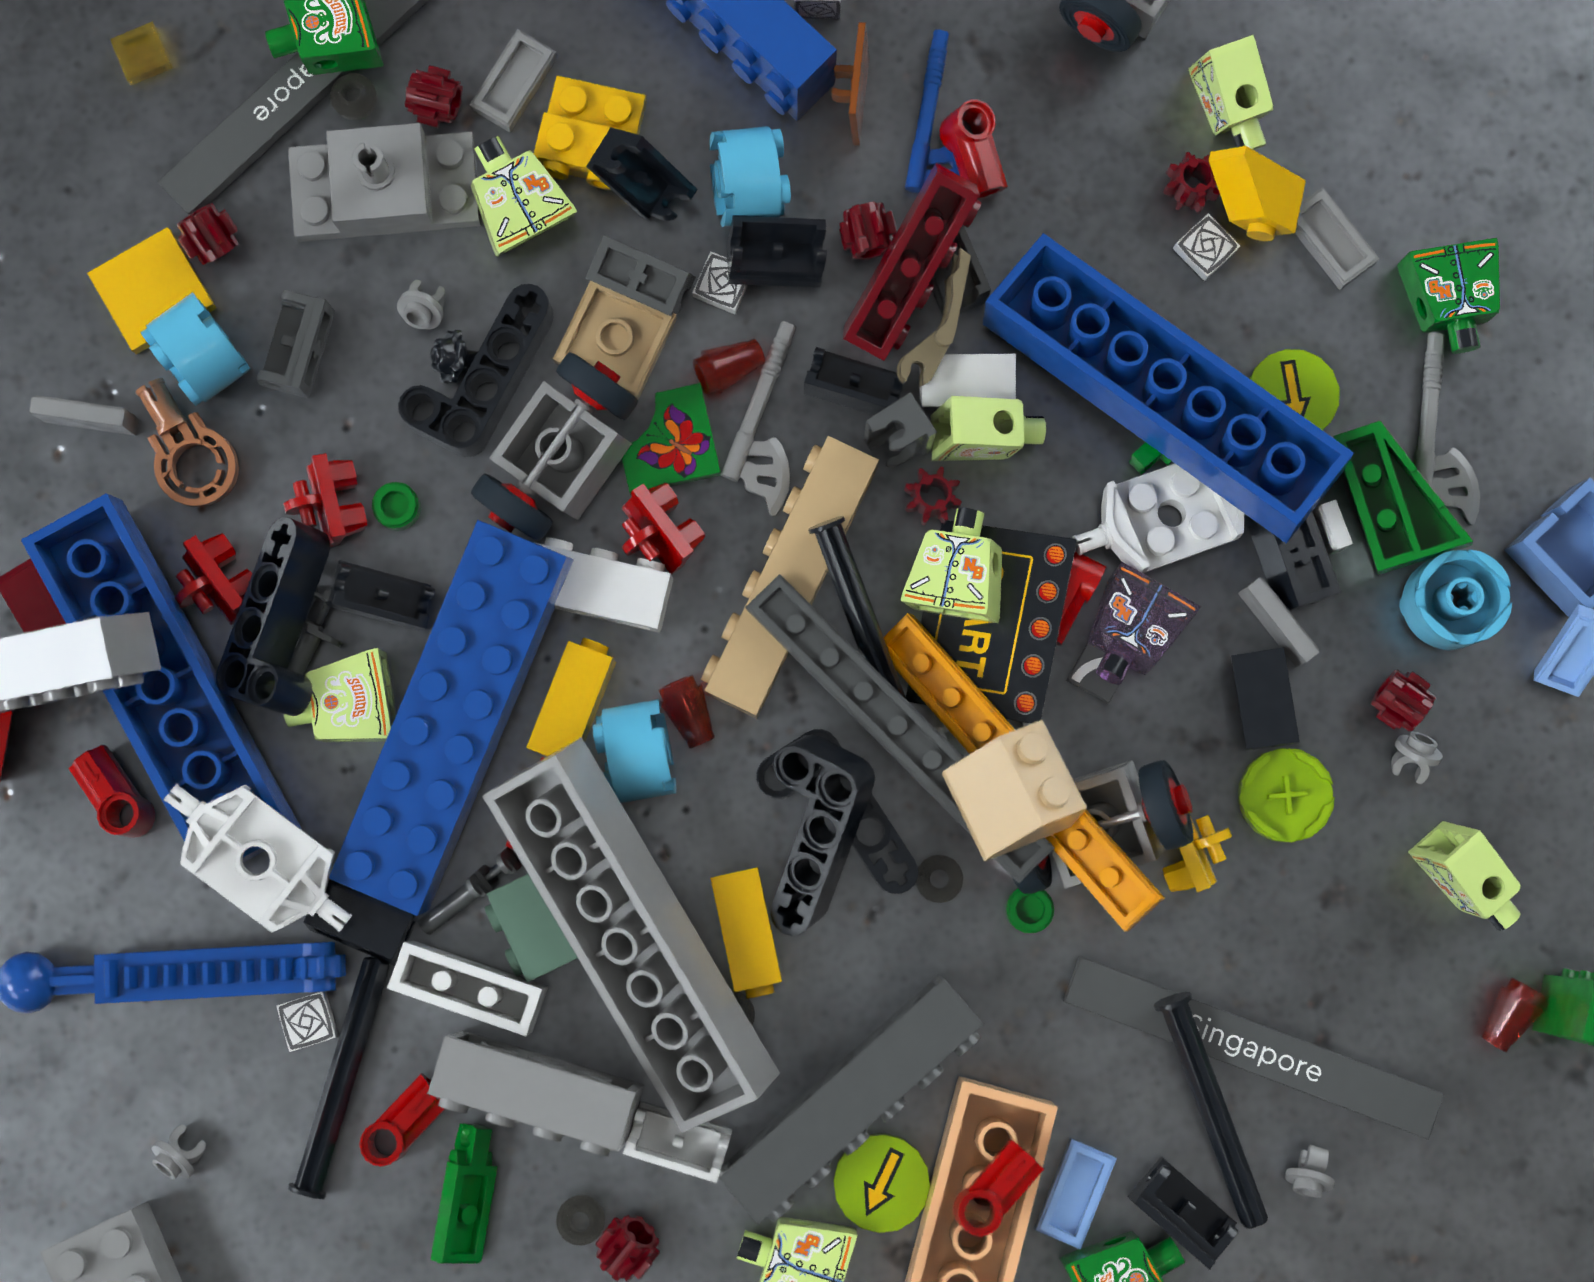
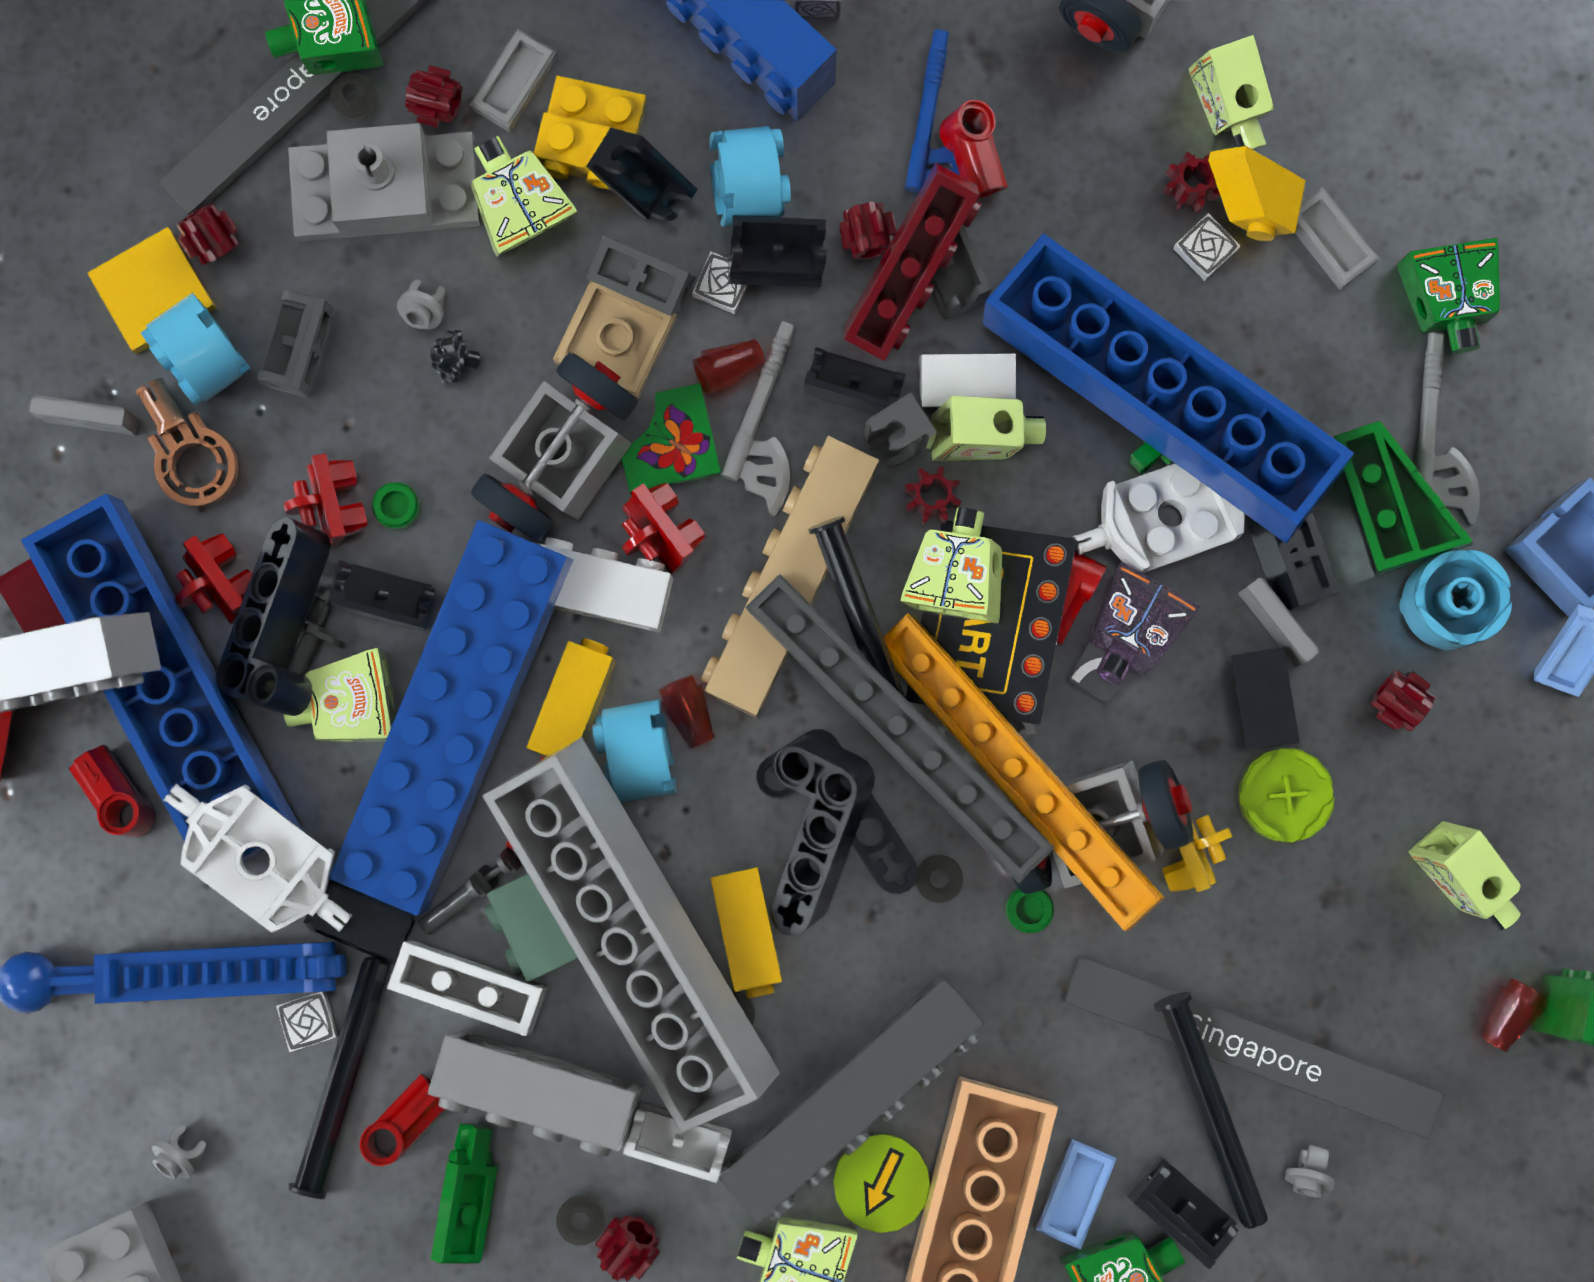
(141, 53): clear yellow tile -> none
(485, 367): black beam -> none
(858, 75): dark orange piece -> none
(933, 348): dark tan arm -> none
(1001, 1185): red piece -> none
(1014, 791): tan slope -> none
(1301, 383): lime tile -> none
(1332, 527): white tile -> none
(1416, 749): light grey plate -> none

